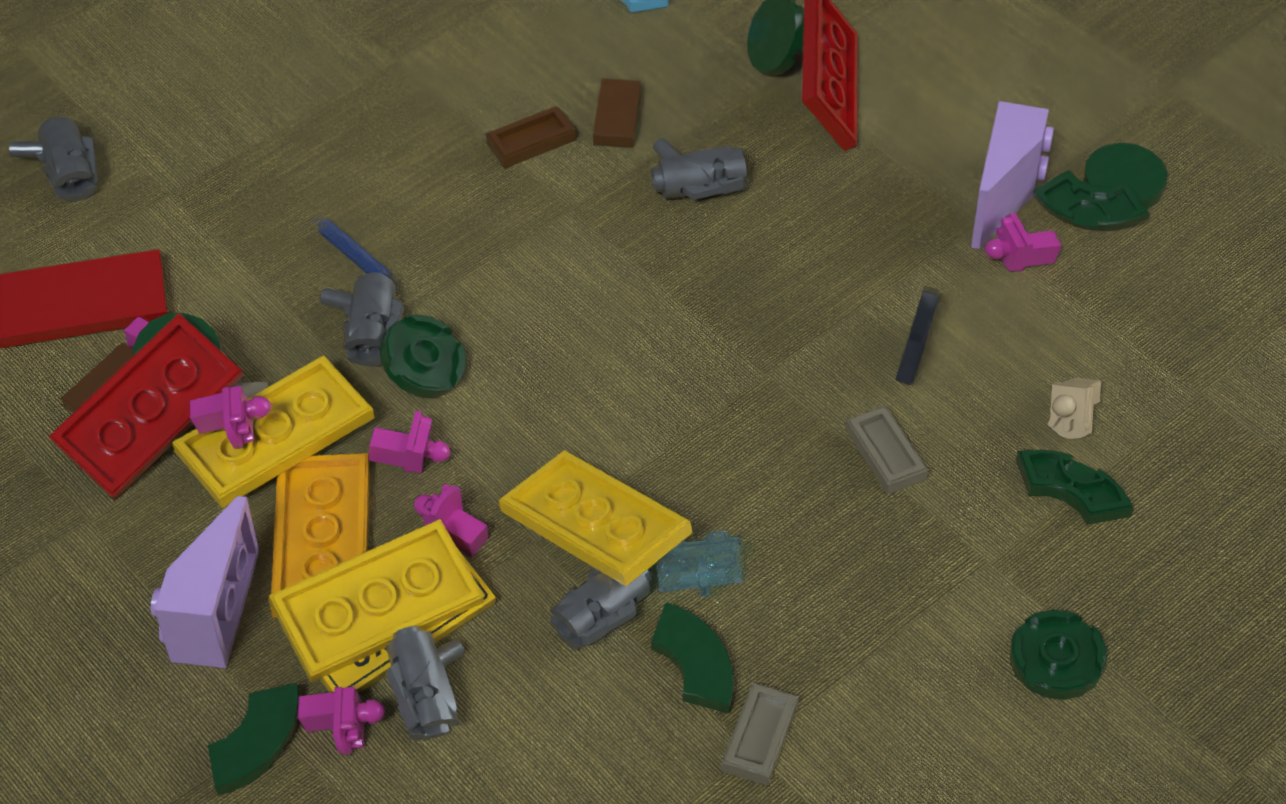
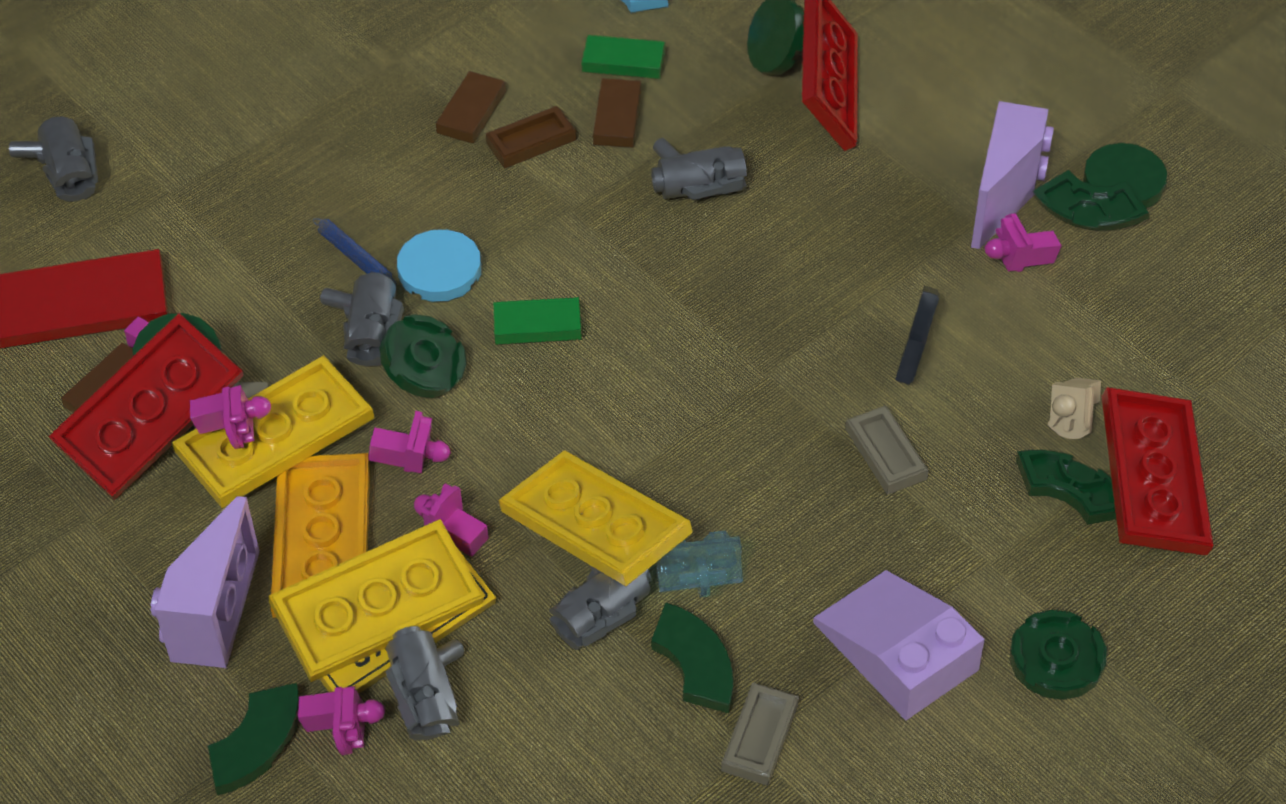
(439, 265): none -> medium azure tile
(471, 107): none -> reddish brown tile
(537, 320): none -> green tile
(623, 56): none -> green tile
(903, 641): none -> lavender slope
(1156, 472): none -> red tile

